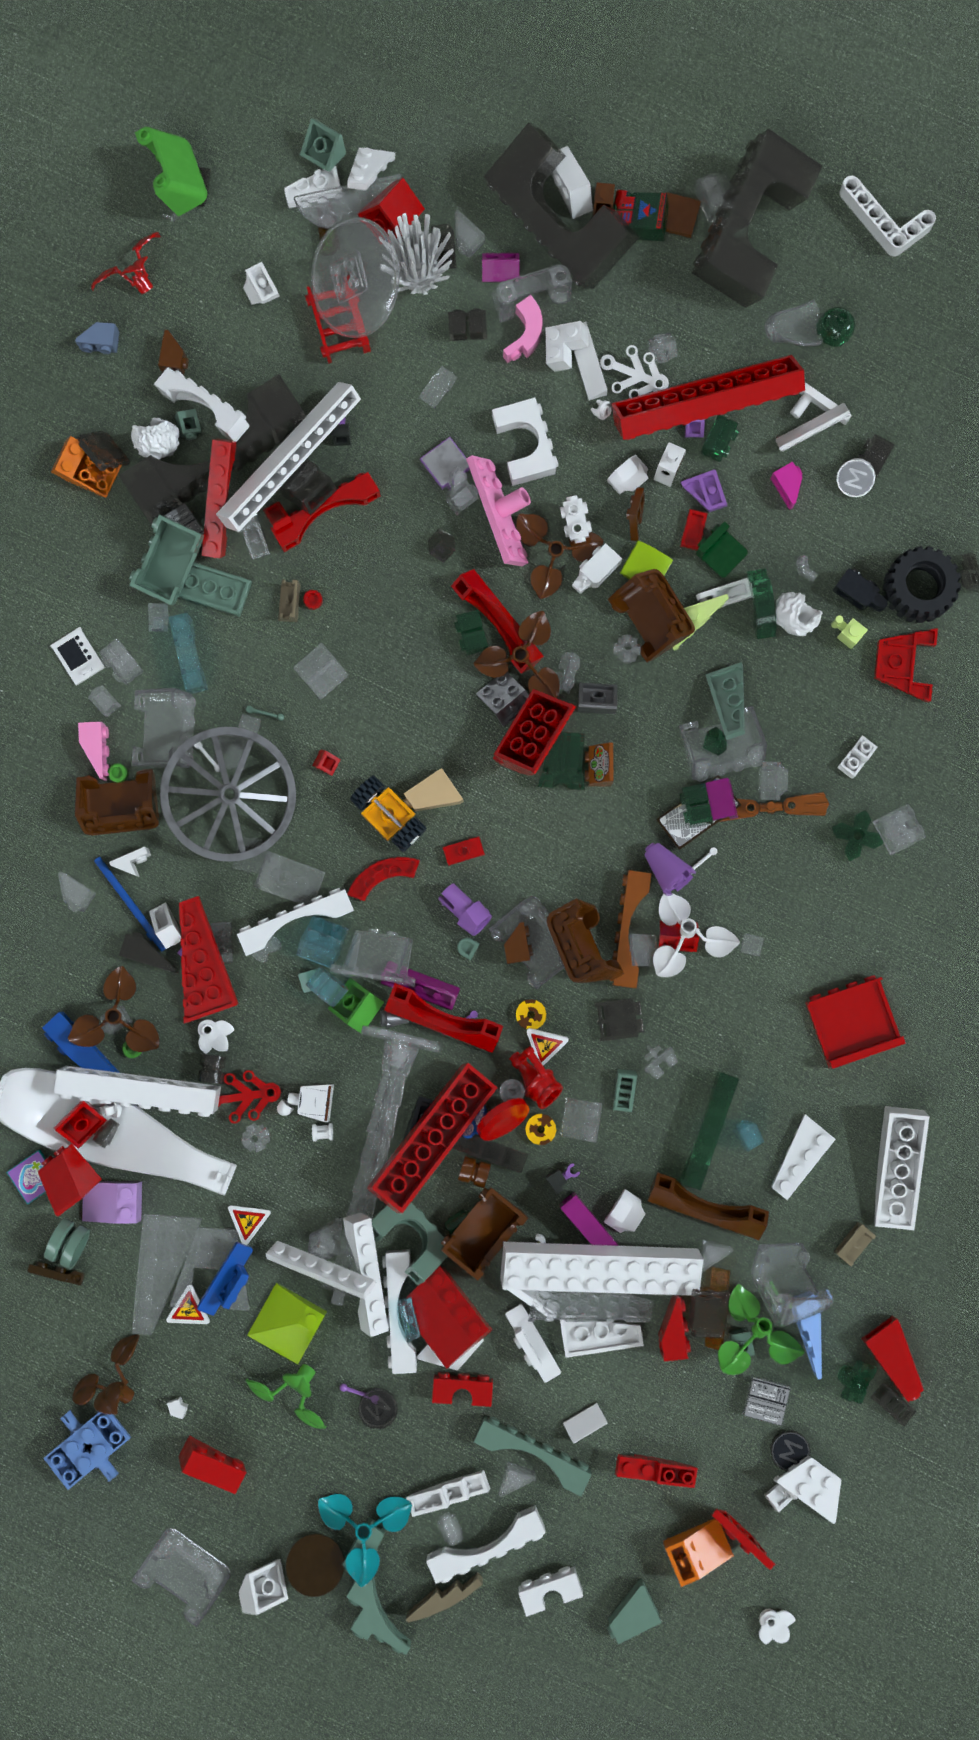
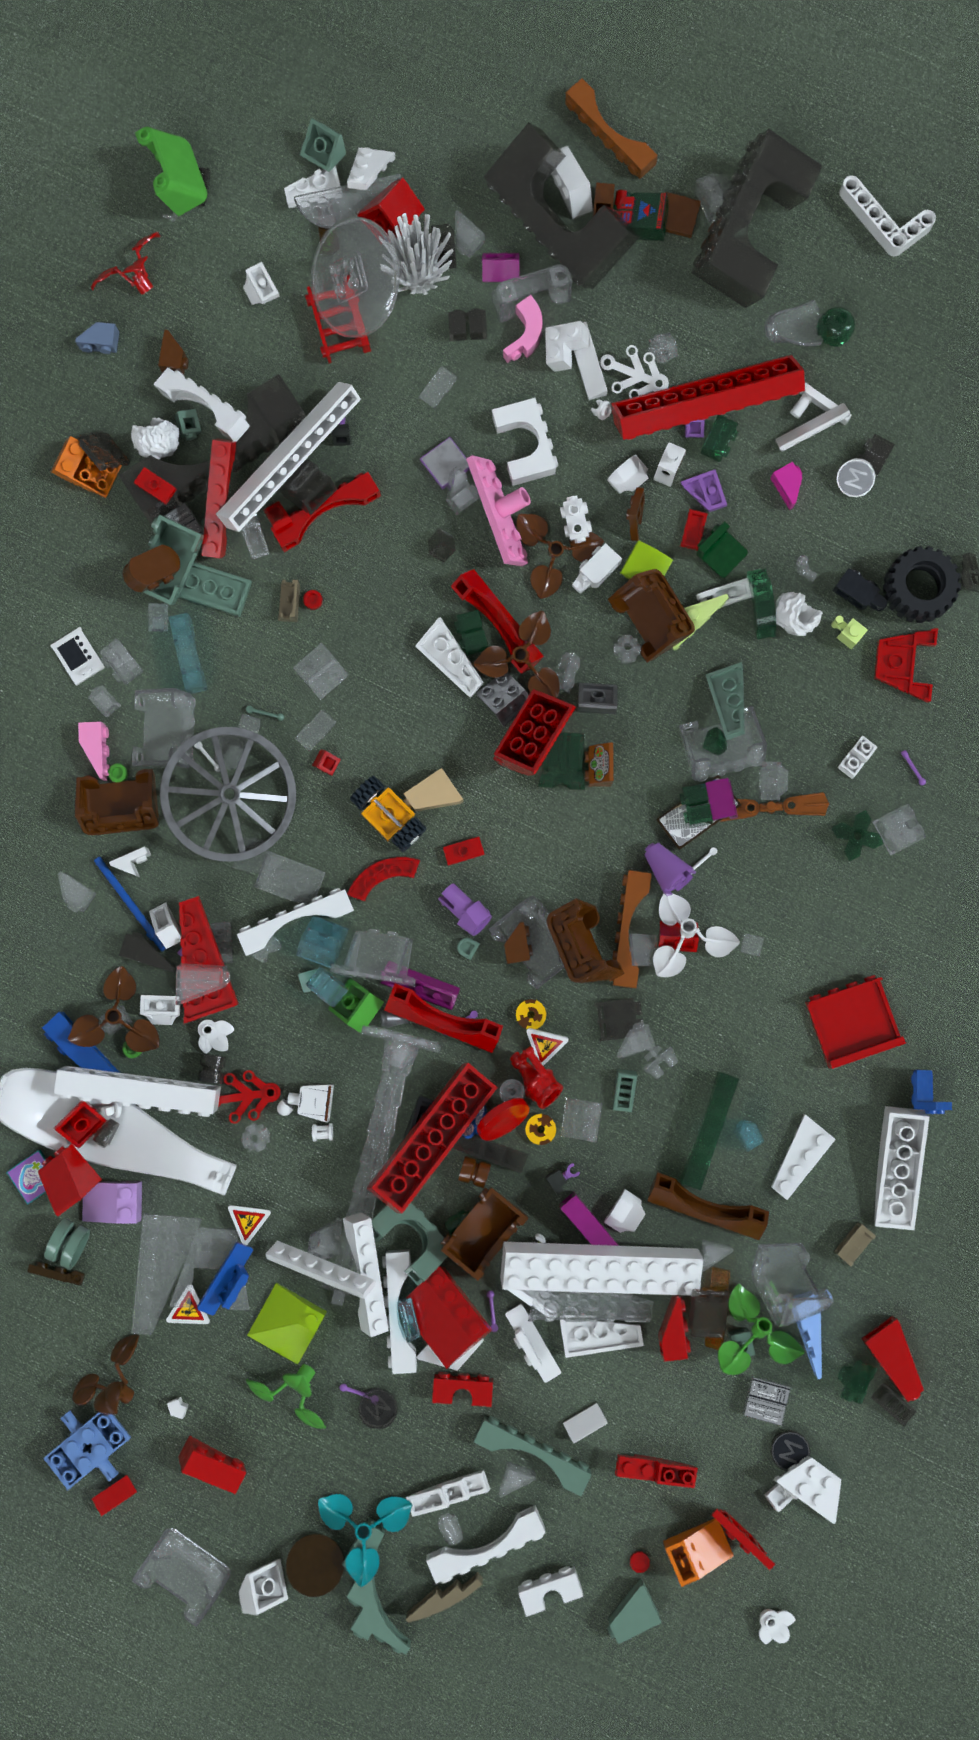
(114, 1495): none -> red slope
(151, 569): none -> reddish brown brick
(155, 486): none -> red plate
(159, 1009): none -> white slope
(199, 980): none -> clear slope
(316, 730): none -> clear slope
(448, 656): none -> white wing
(490, 1294): none -> medium lavender hinge
(634, 154): none -> dark orange arch
(637, 1041): none -> clear slope
(639, 1561): none -> red piece
(922, 781): none -> medium lavender hinge
(923, 1093): none -> blue bracket

